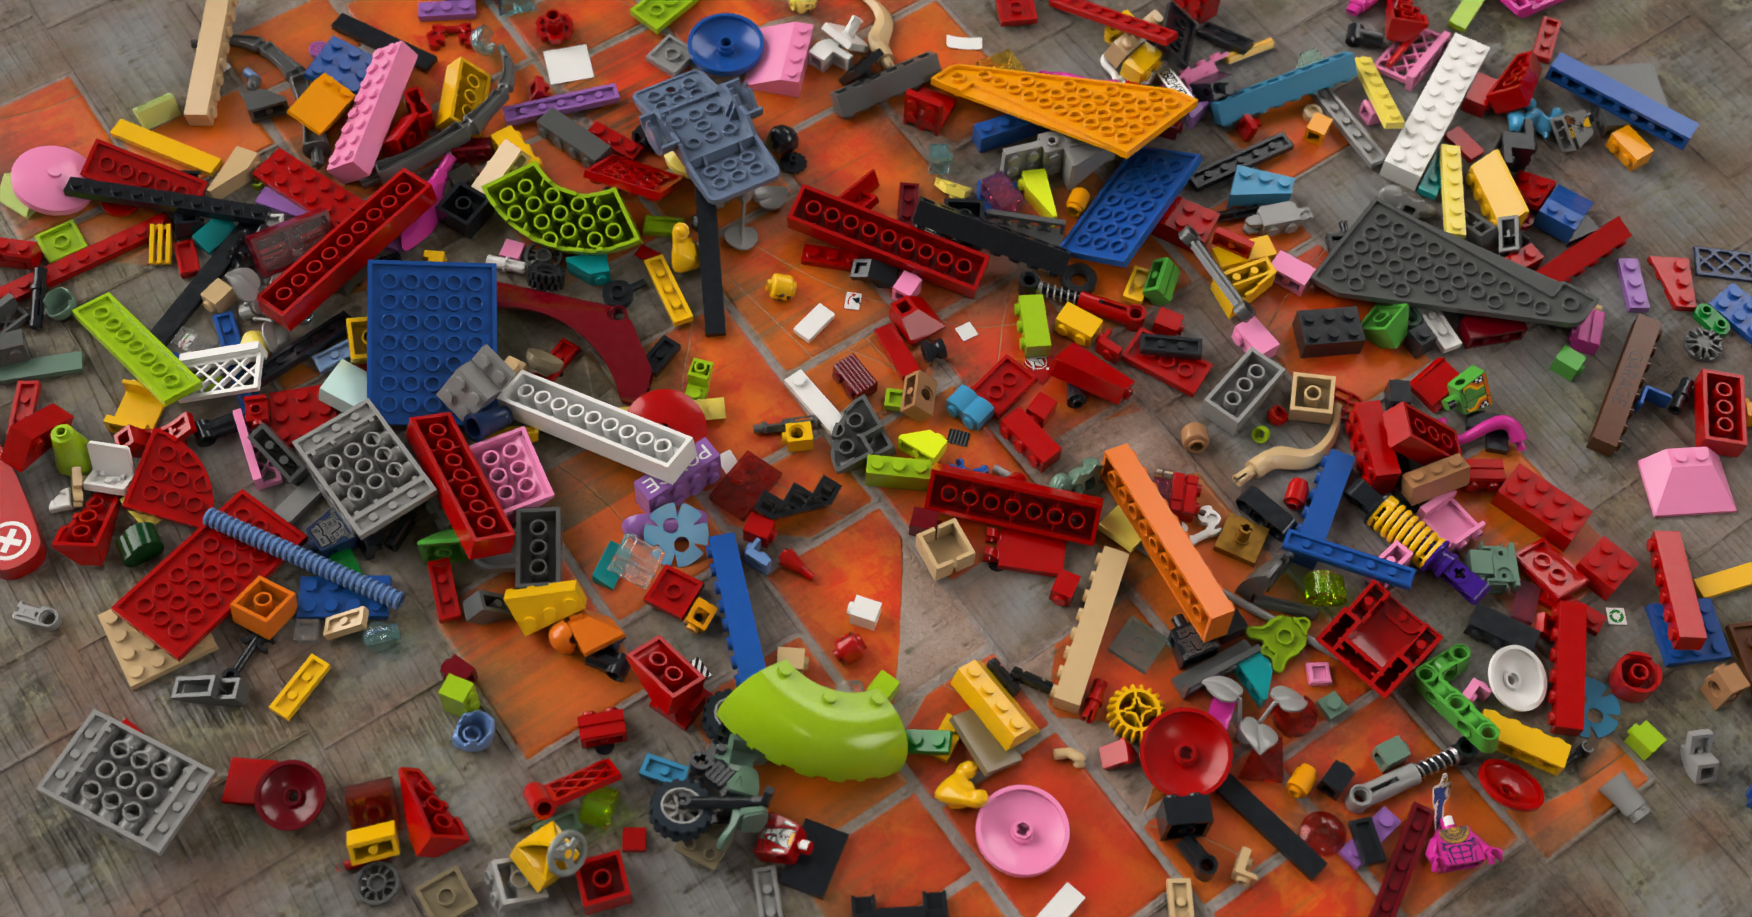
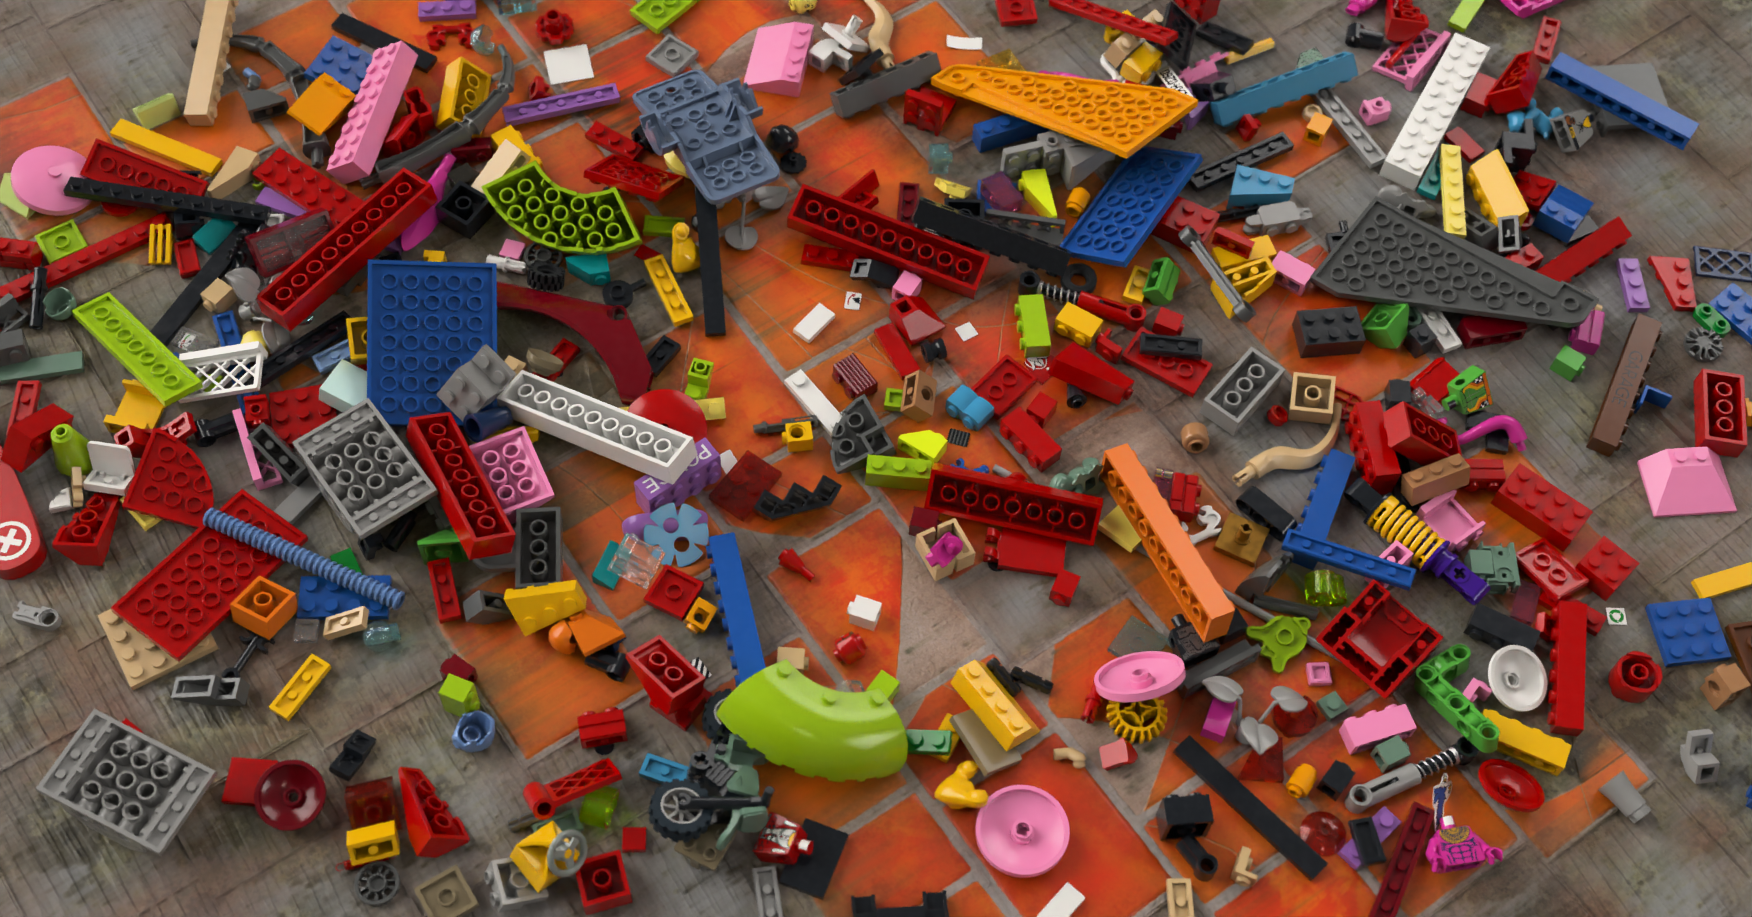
(139, 544): dark green piece -> none
(315, 48): medium lavender tile -> none
(329, 535): torso -> none
(353, 755): none -> black slope
(572, 138): dark grey brick -> none
(725, 44): blue dish -> none
(756, 559): medium blue bracket -> none
(761, 528): red brick -> none
(781, 287): yellow head -> none
(944, 550): none -> dark pink hips
(1090, 630): tan brick -> none
(1140, 676): none -> bright pink dish
(1186, 752): red dish -> none
(1255, 335): bright pink brick -> none
(1255, 676): teal slope -> none
(1258, 431): lime hinge -> none
(1296, 494): red brick -> none
(1376, 727): none -> bright pink brick
(1378, 94): light yellow plate -> none
(1427, 404): none -> clear plate
(1580, 752): black hand -> none
(1607, 705): dark azure piece -> none
(1629, 147): light orange brick -> none
(1644, 739): lime brick -> none
(1676, 590): brick -> none
(1681, 395): black pin -> none

